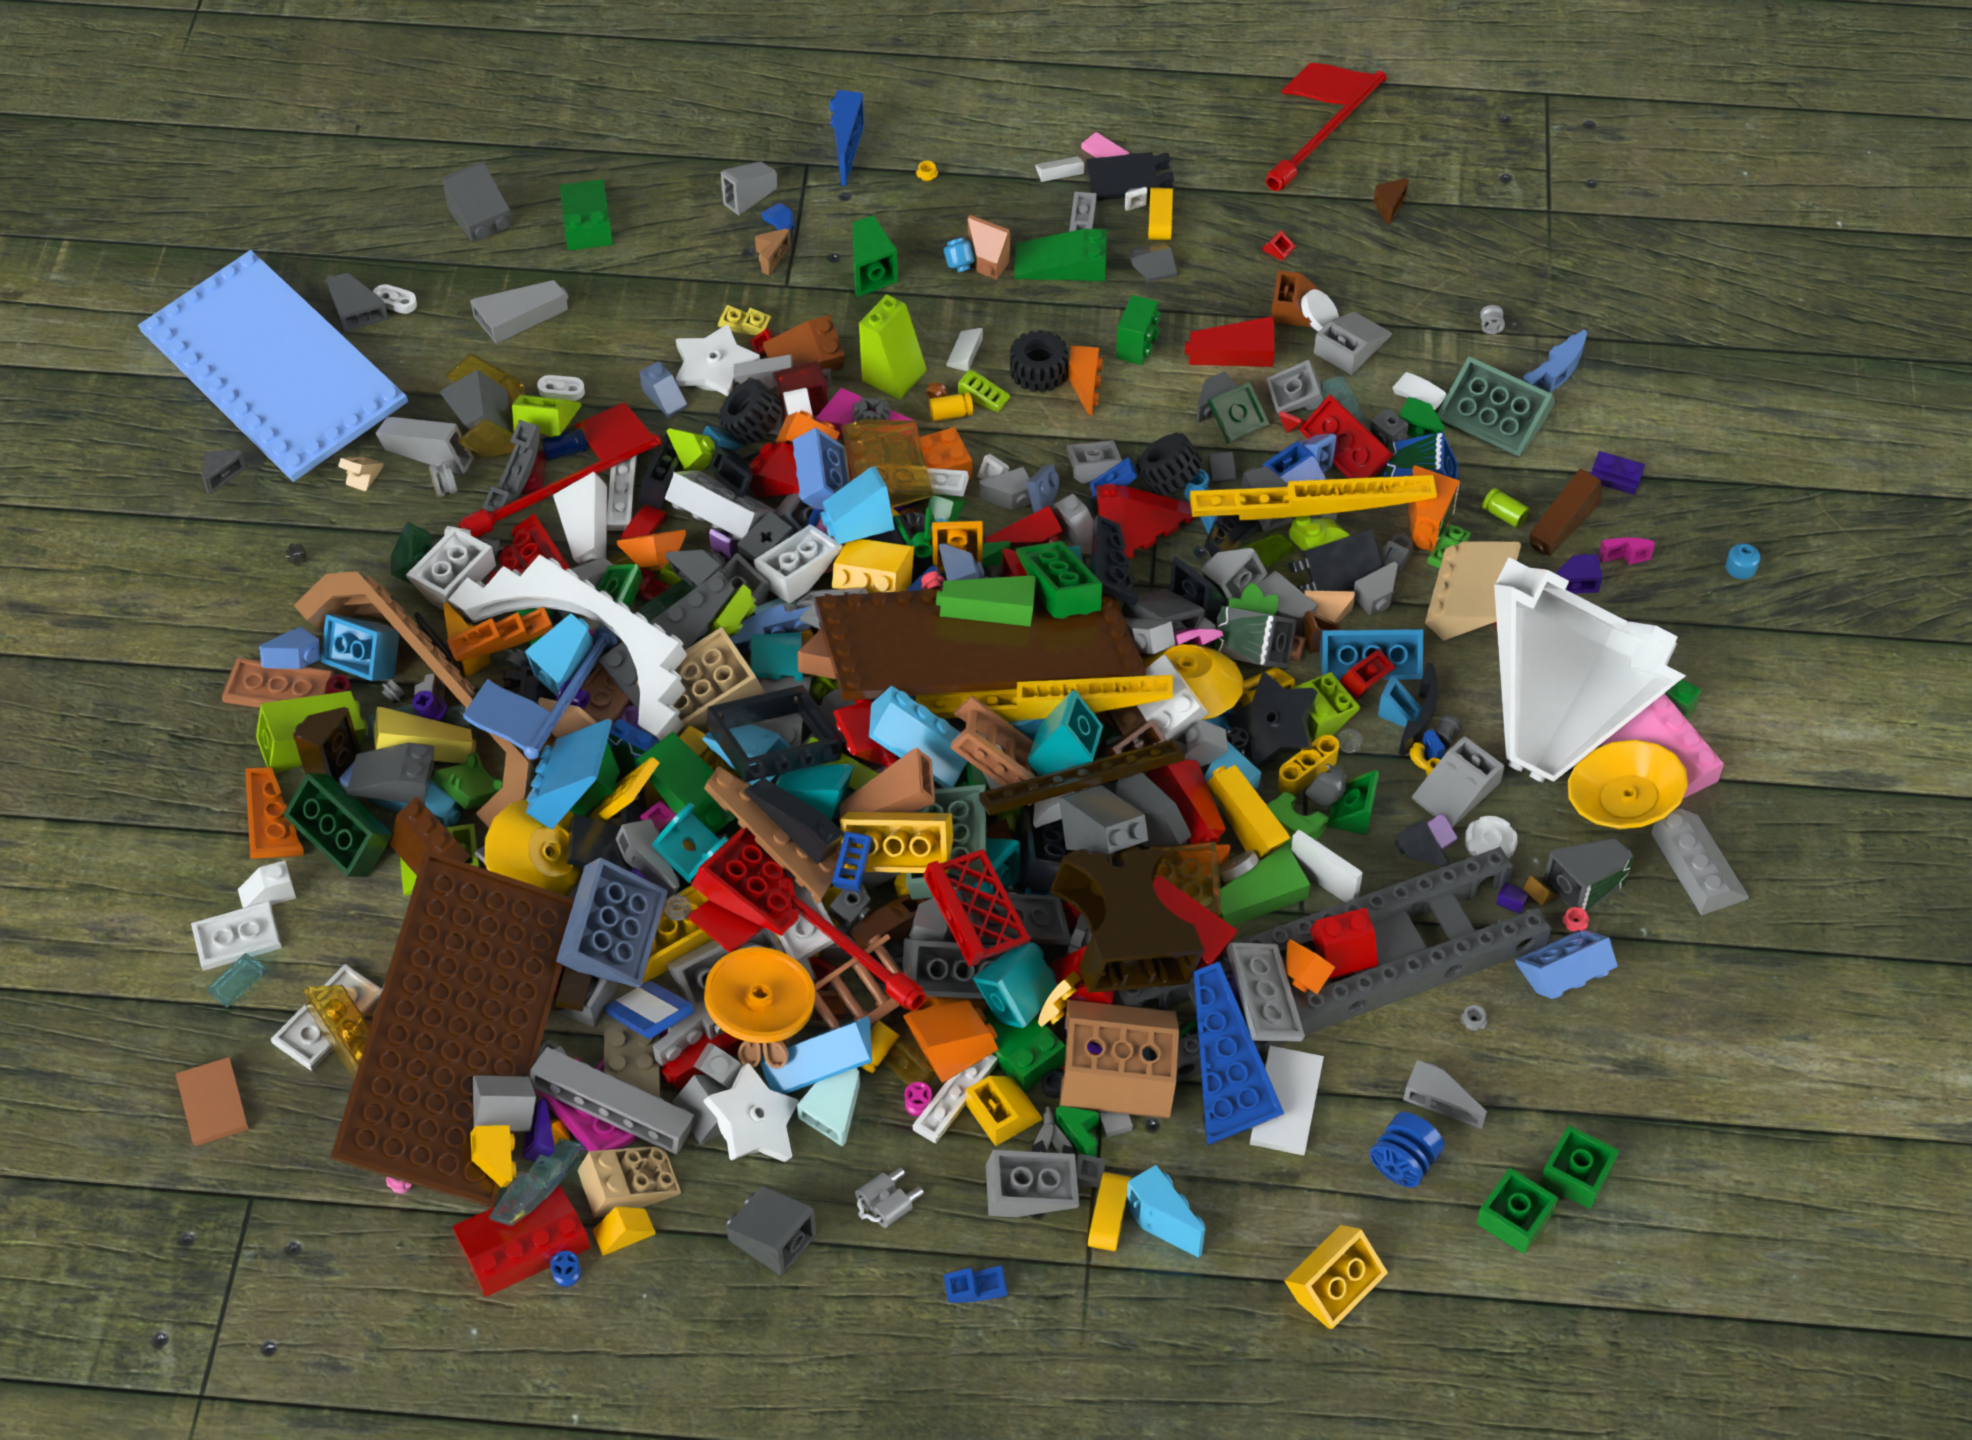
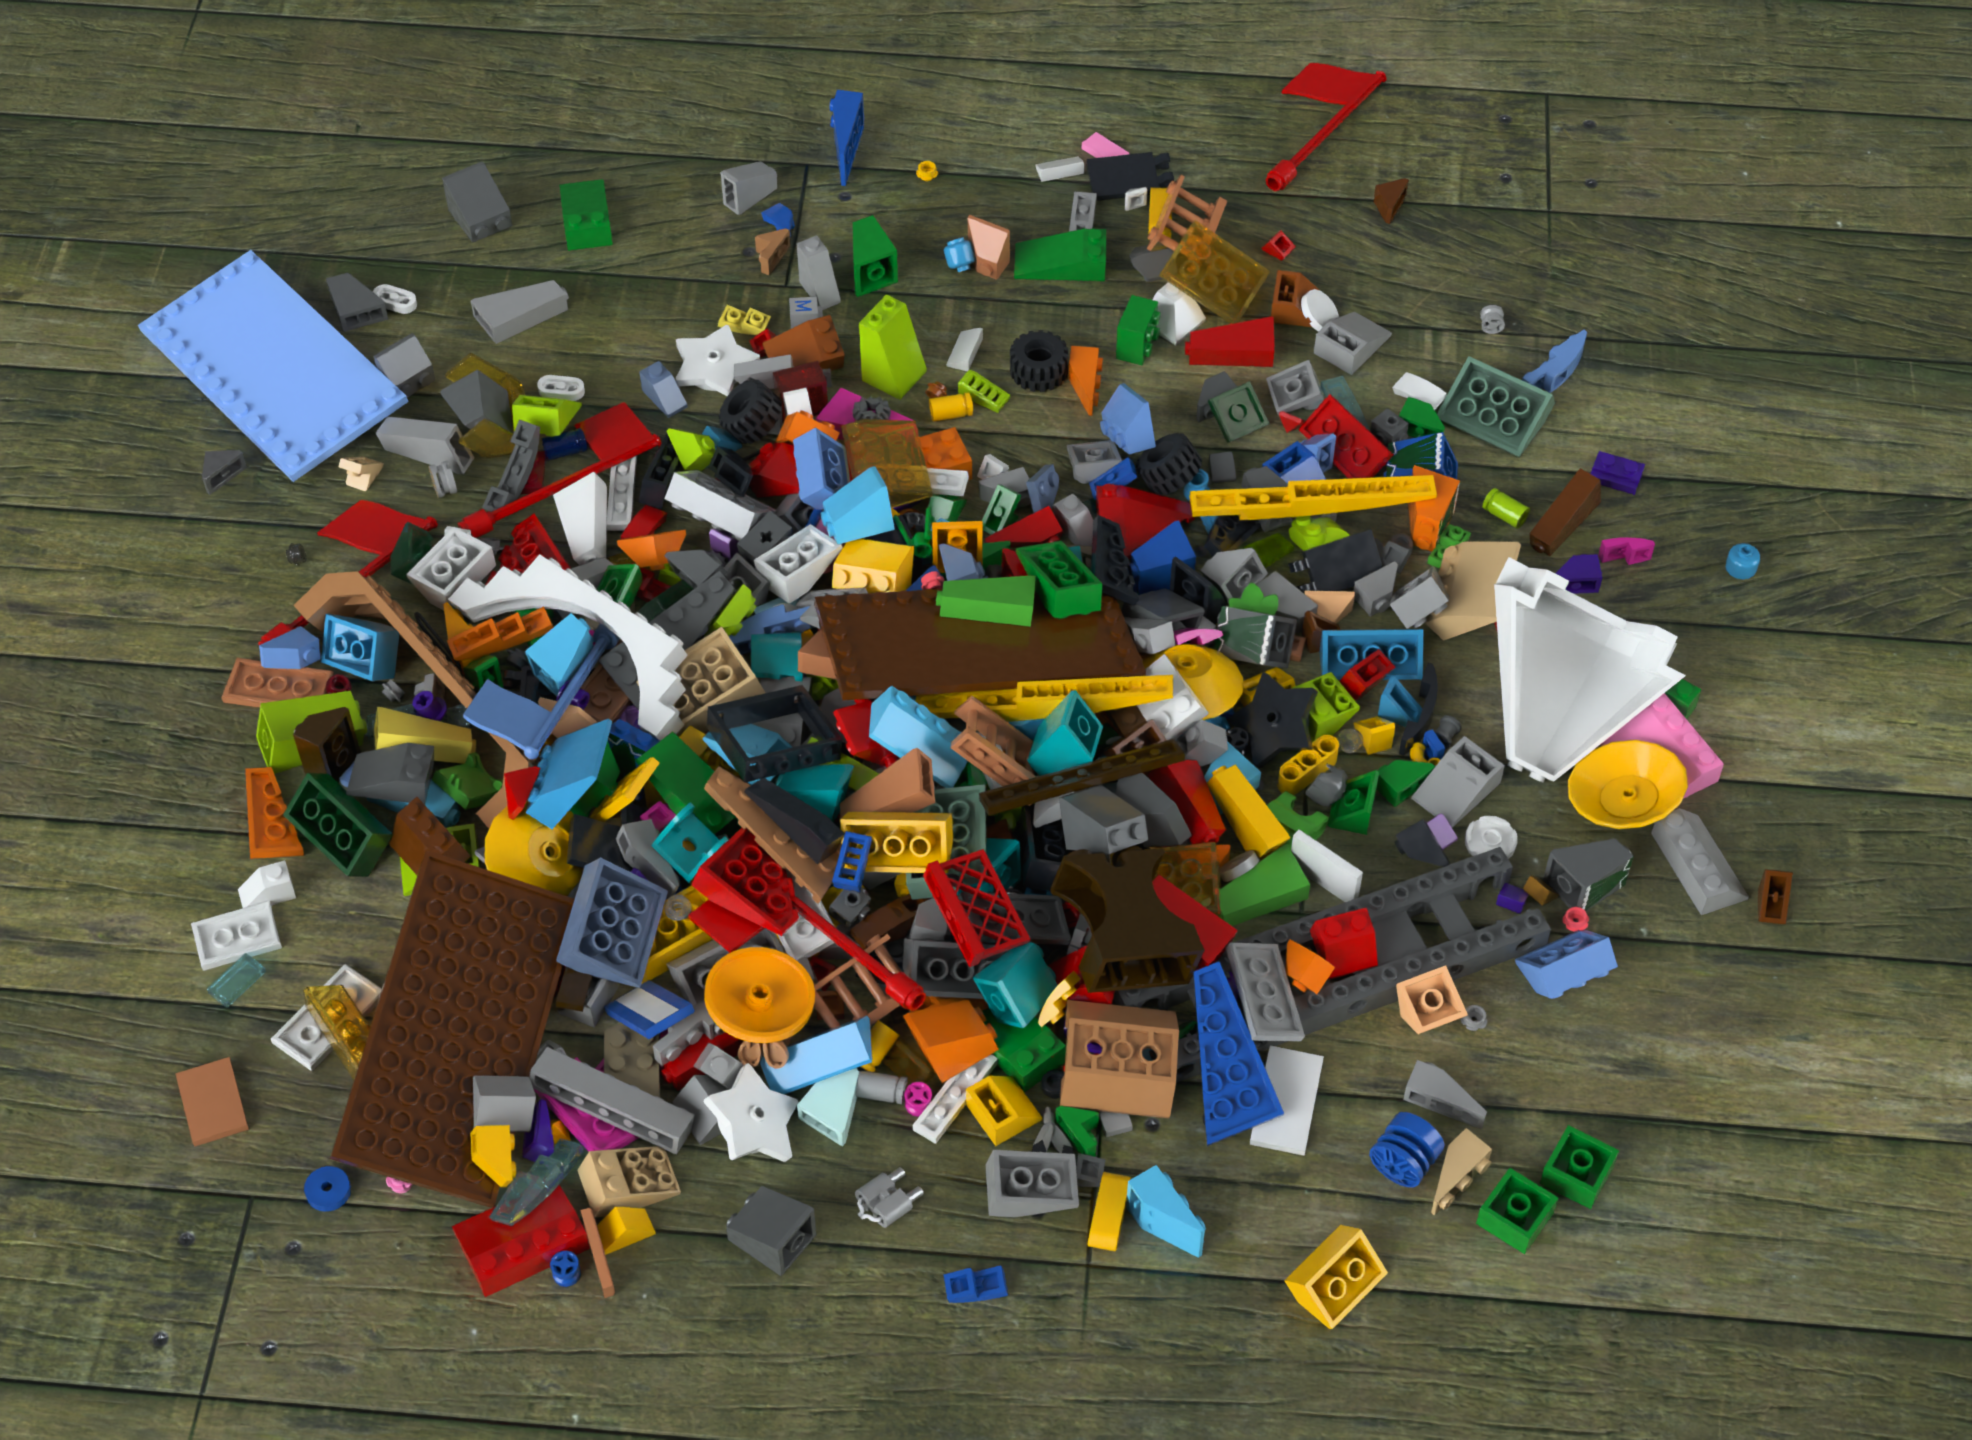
(331, 1199): none -> blue piece
(367, 528): none -> red flag
(406, 365): none -> slope
(482, 669): none -> green slope
(518, 787): none -> red slope
(598, 1252): none -> nougat tile
(804, 309): none -> light grey brick
(817, 272): none -> light grey slope
(881, 1087): none -> light grey piece
(1001, 510): none -> green slope
(1128, 421): none -> medium blue slope
(1153, 560): none -> blue slope
(1178, 314): none -> white slope
(1213, 213): none -> nougat fence
(1214, 273): none -> clear yellow slope
(1376, 733): none -> yellow slope
(1402, 779): none -> green slope
(1420, 598): none -> light grey slope
(1430, 1000): none -> light nougat slope
(1463, 1160): none -> tan slope
(1774, 896): none -> reddish brown slope

